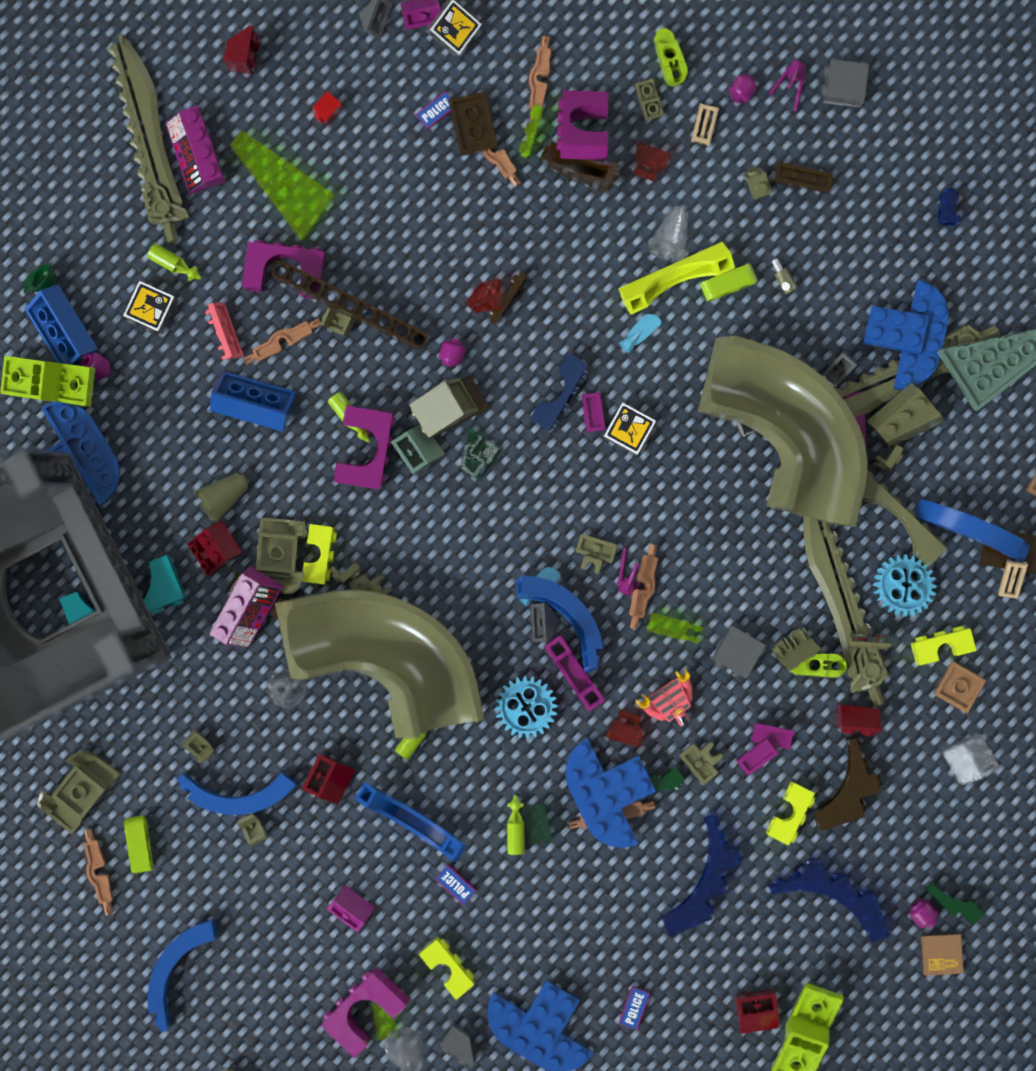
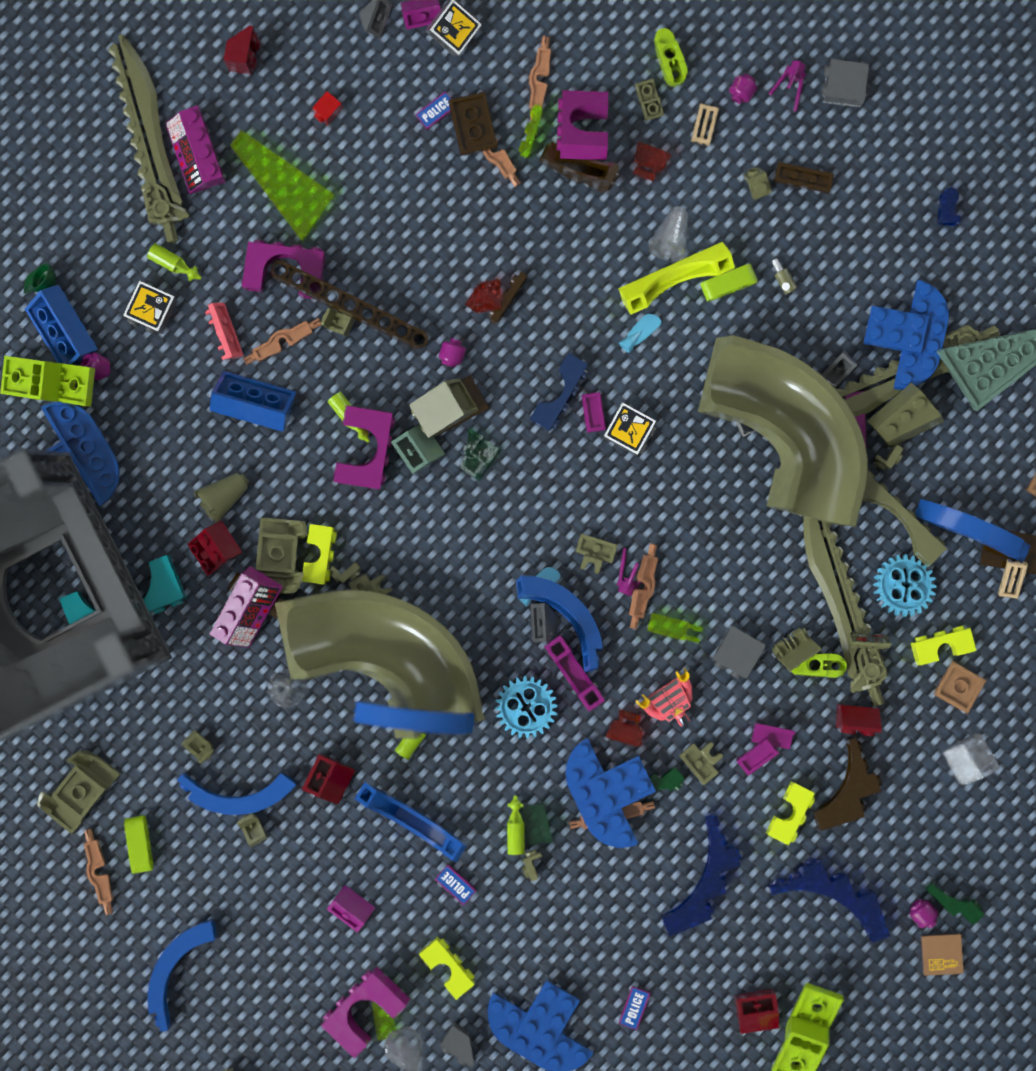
(414, 719): none -> blue arch
(529, 868): none -> olive bracket

